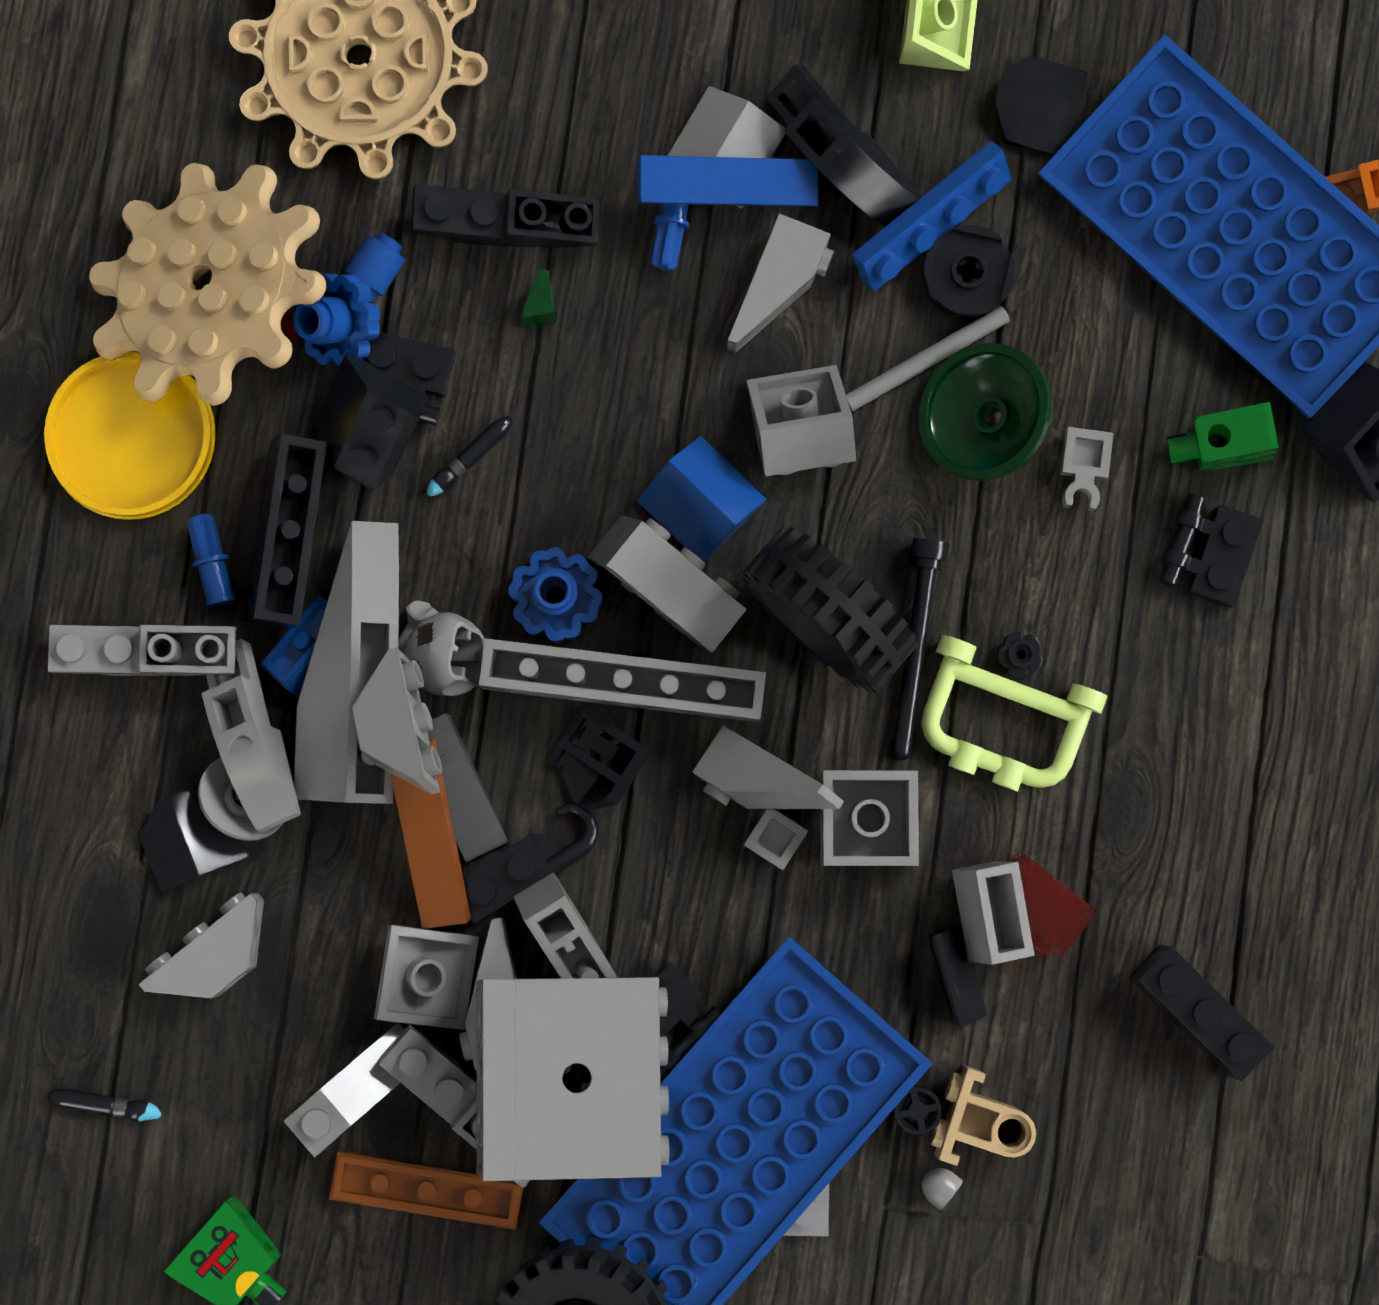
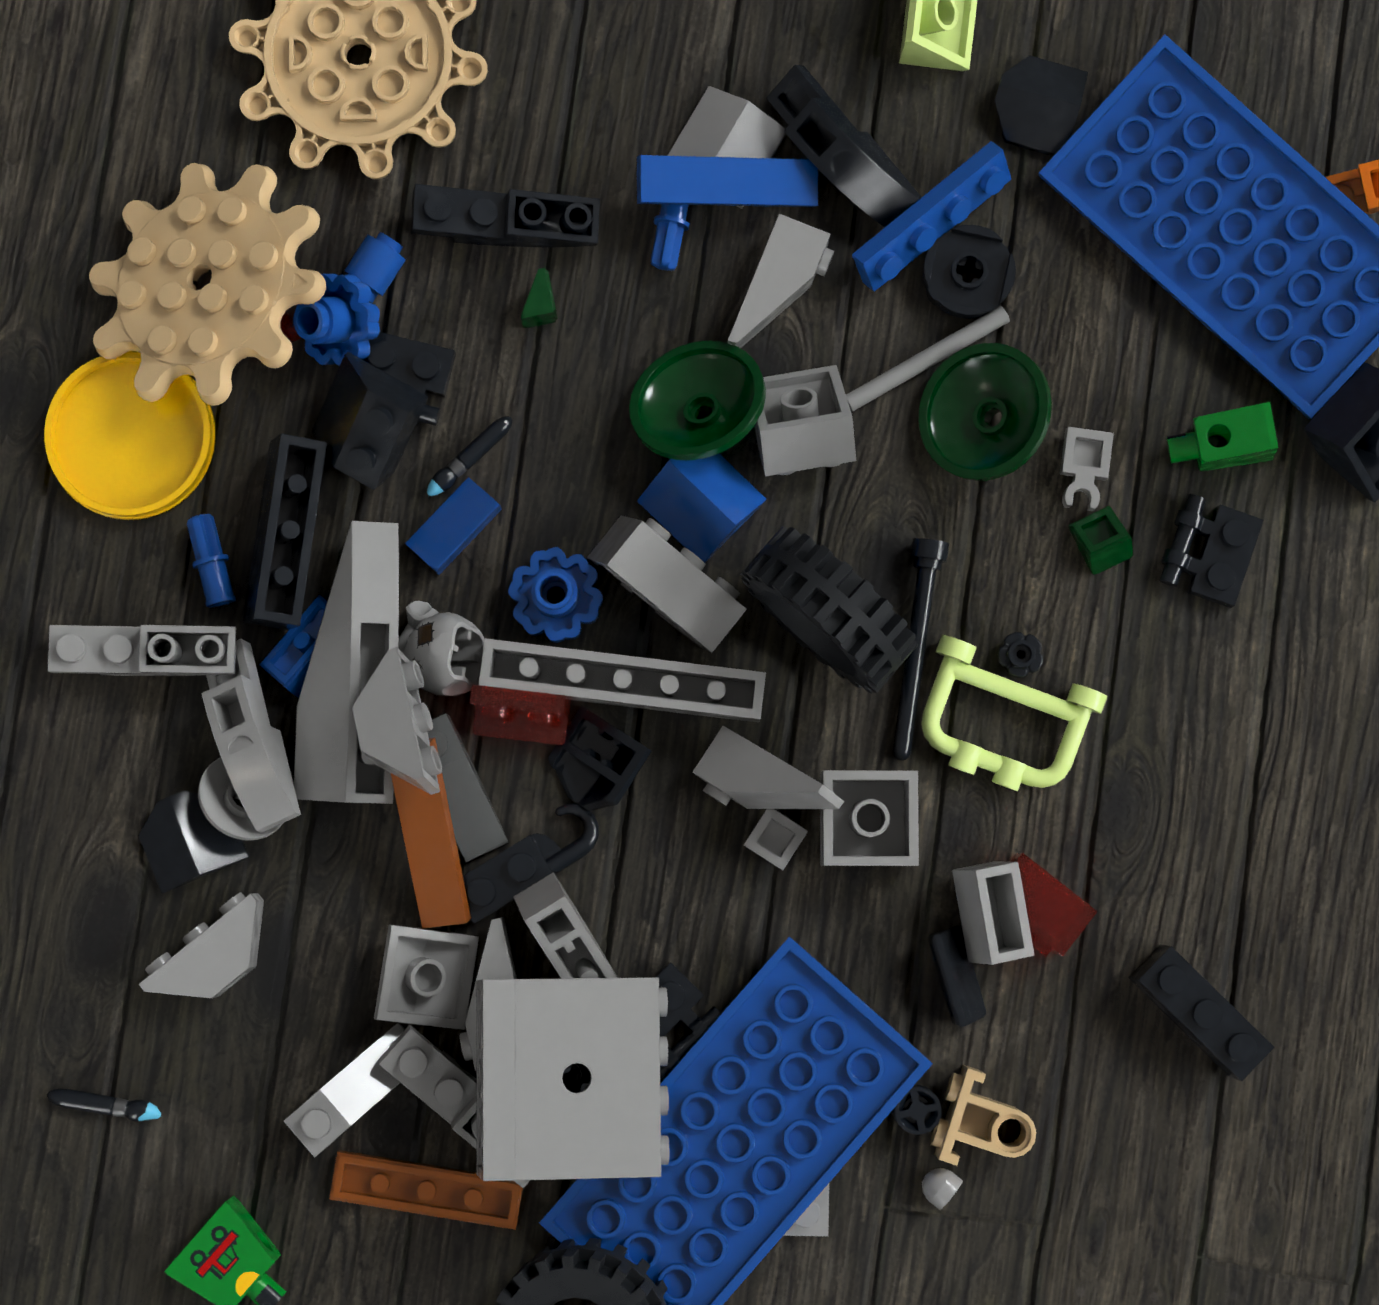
(453, 526): none -> blue slope
(520, 715): none -> clear red bracket
(696, 383): none -> dark green dish
(1102, 540): none -> dark green slope

